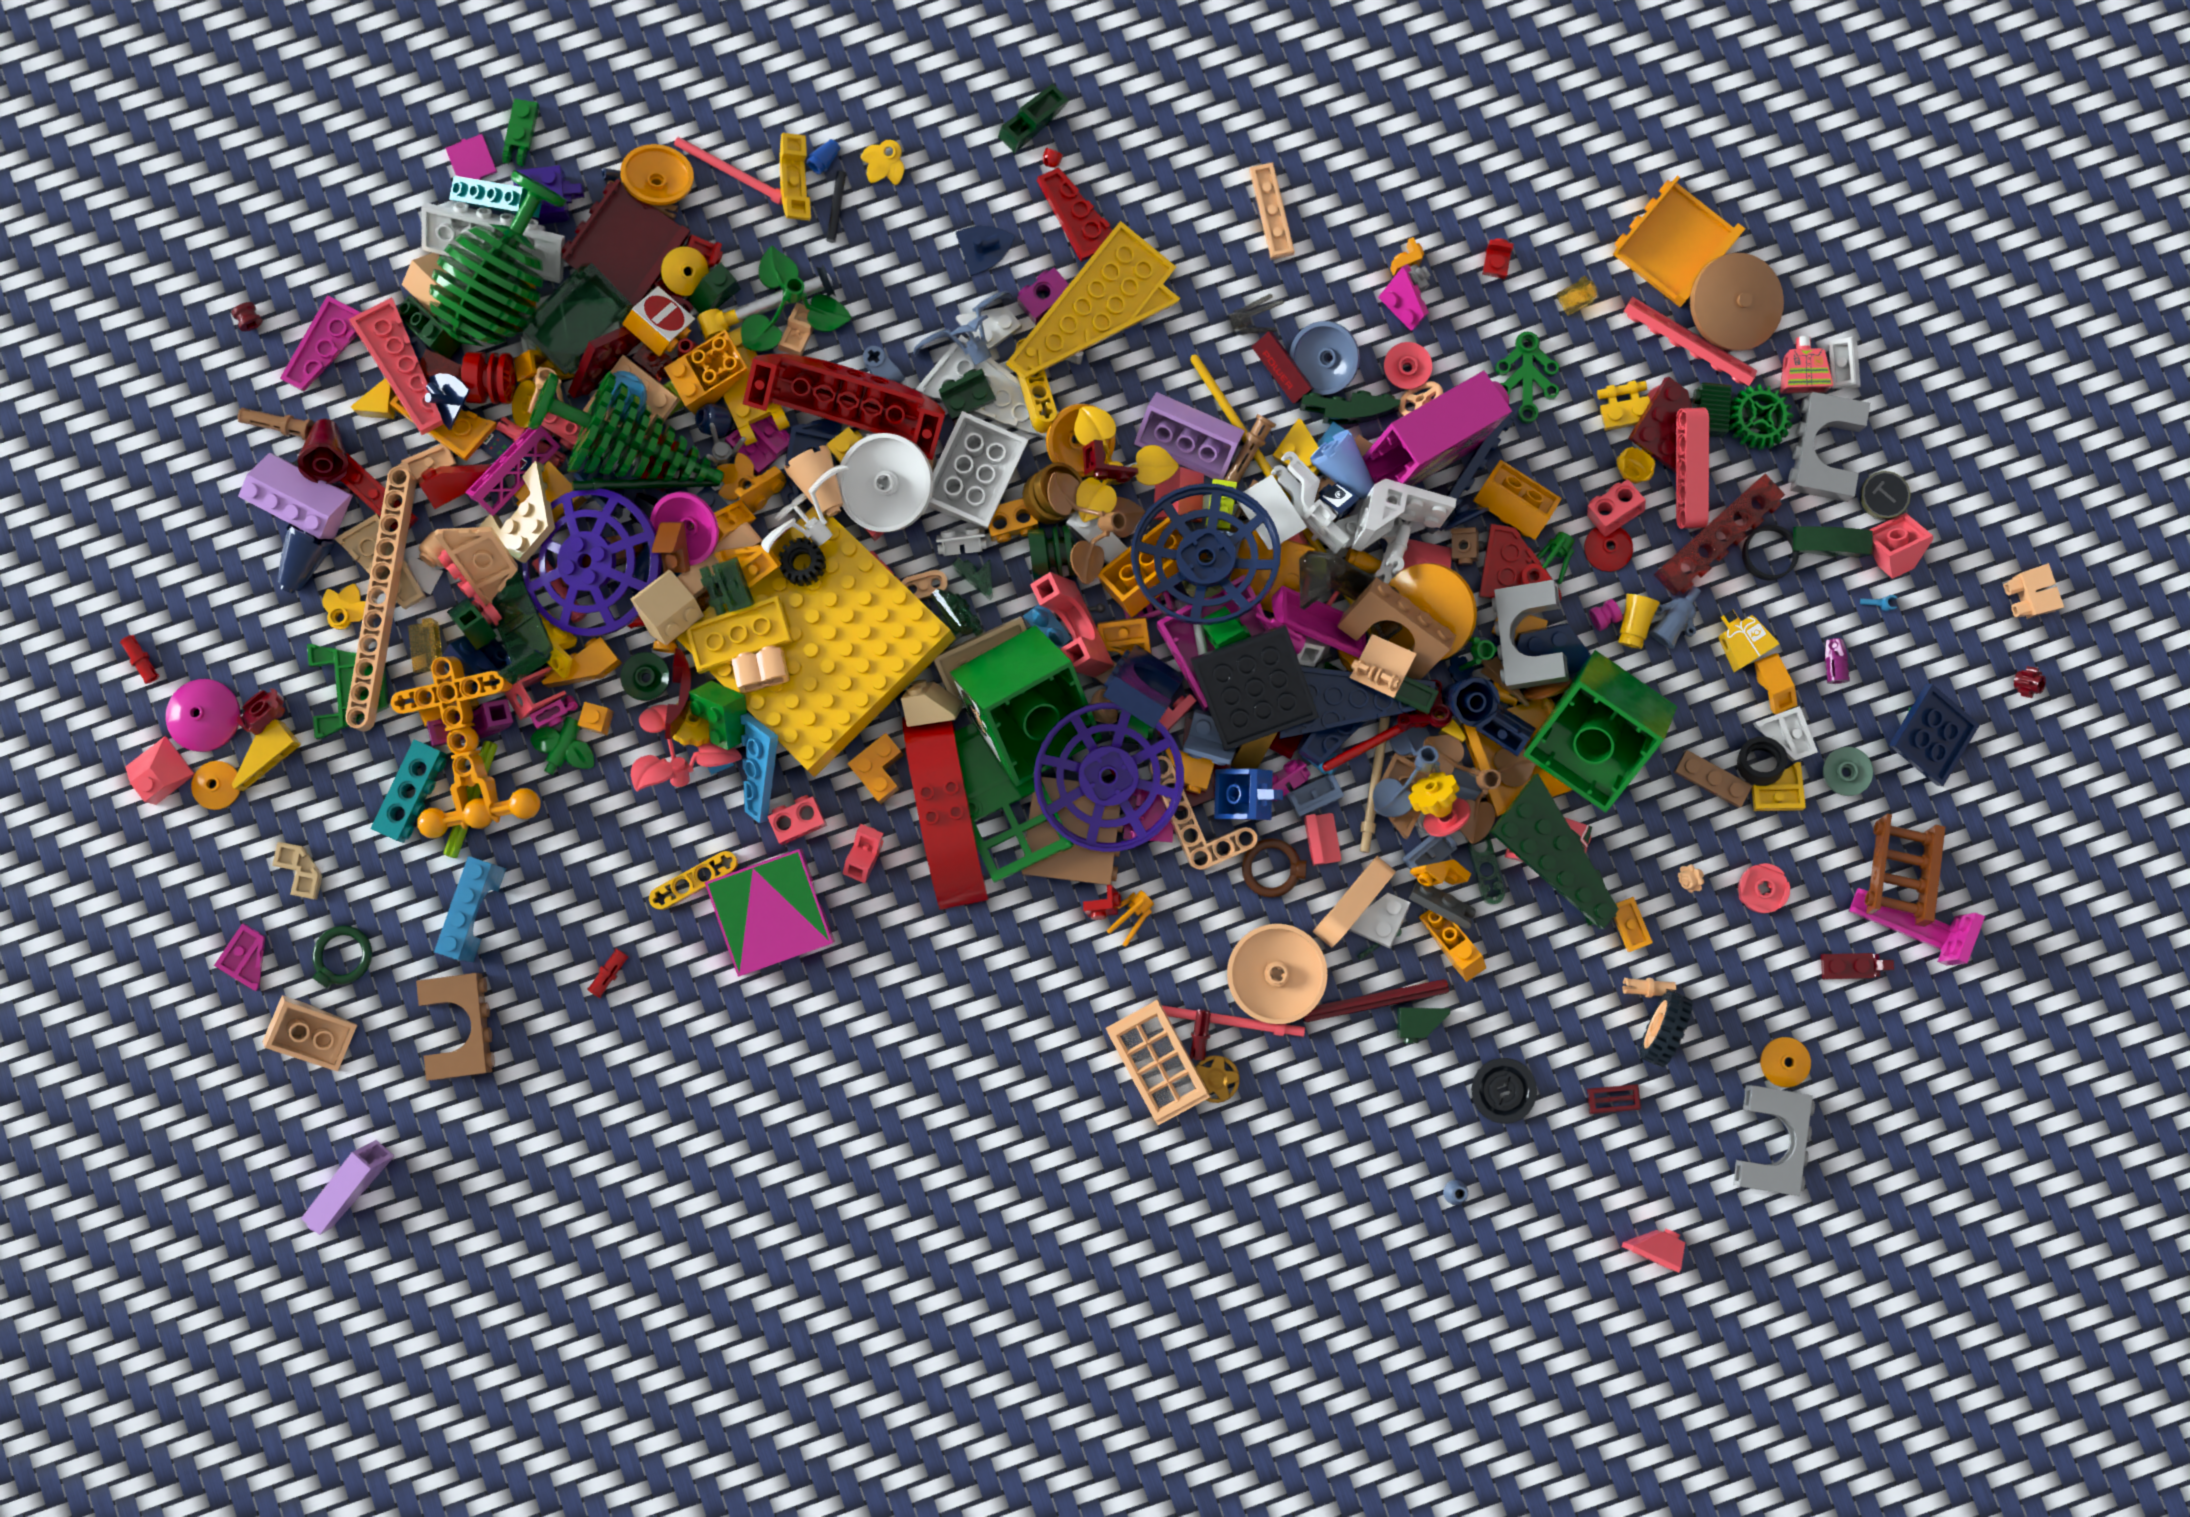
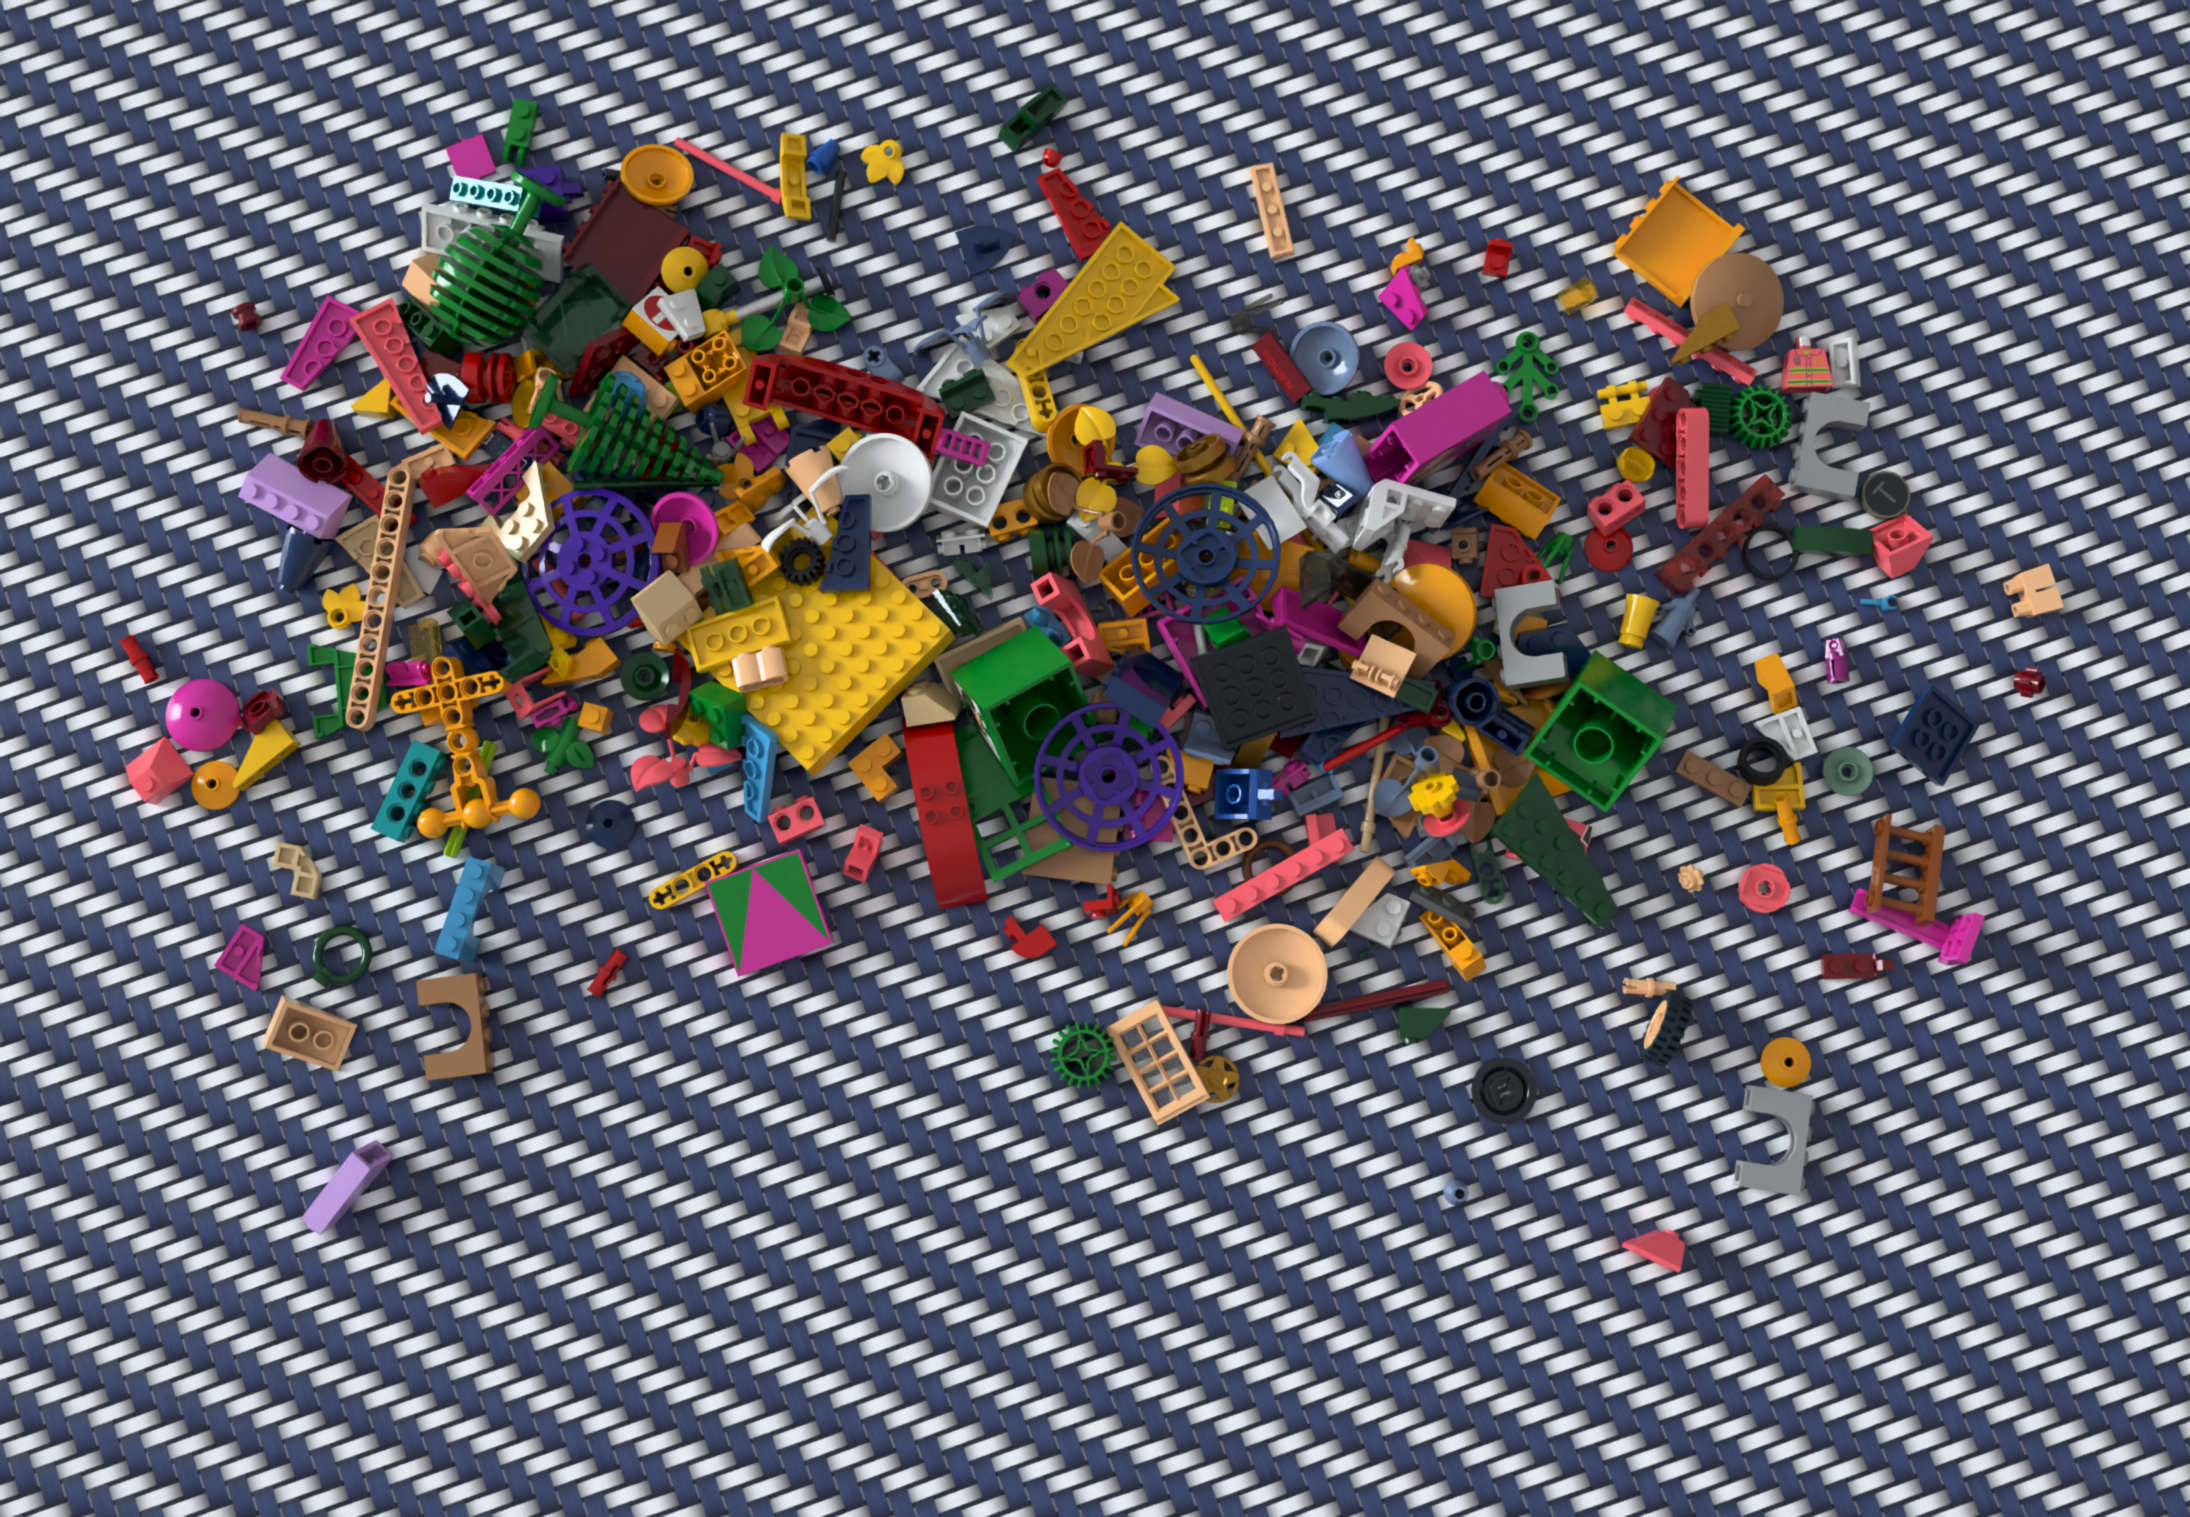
(409, 674): none -> dark pink hinge
(488, 720): magenta arch -> none
(623, 824): none -> dark blue dish
(683, 314): none -> white wing
(851, 548): none -> dark blue wing
(964, 439): none -> dark pink slope
(1032, 945): none -> red brick
(1105, 1050): none -> green gear
(1205, 461): none -> pearl gold wheel
(1284, 875): none -> coral plate
(1514, 444): none -> medium nougat pin
(1592, 1100): dark red tile -> none
(1603, 616): dark pink wheel -> none
(1631, 925): light orange plate -> none
(1712, 327): none -> pearl gold slope
(1744, 640): yellow torso -> none
(1787, 819): none -> light orange pin

